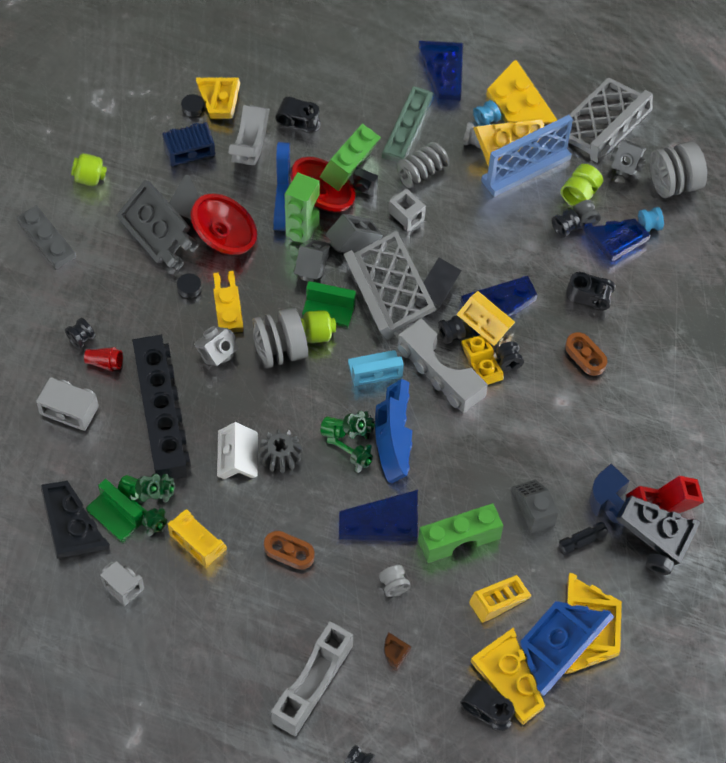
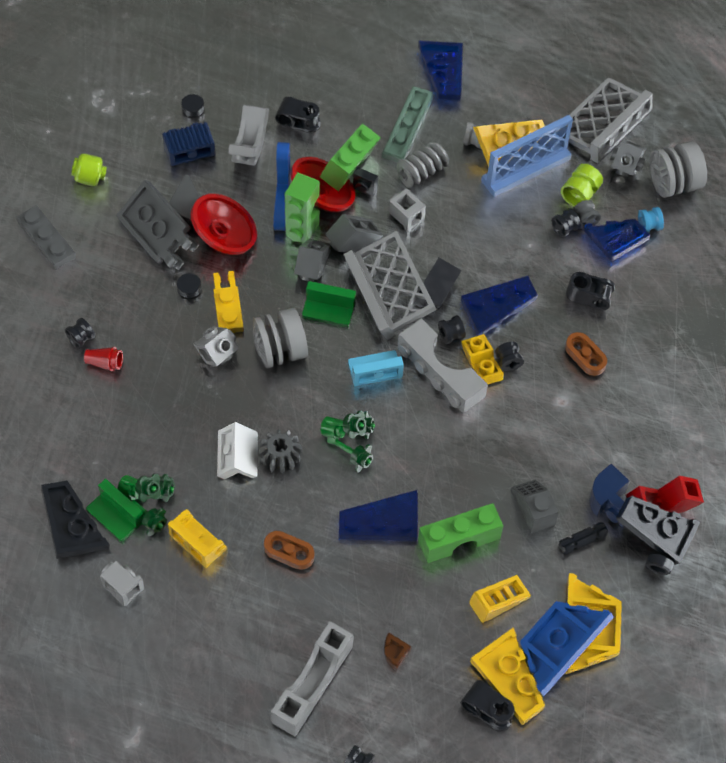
(67, 403): light grey brick -> none
(149, 351): black brick -> none
(219, 96): yellow wing -> none
(318, 326): lime head -> none
(392, 437): blue slope -> none
(394, 580): light grey wheel -> none
(485, 318): yellow hinge -> none
(486, 114): dark azure wheel -> none
(518, 97): yellow wing -> none

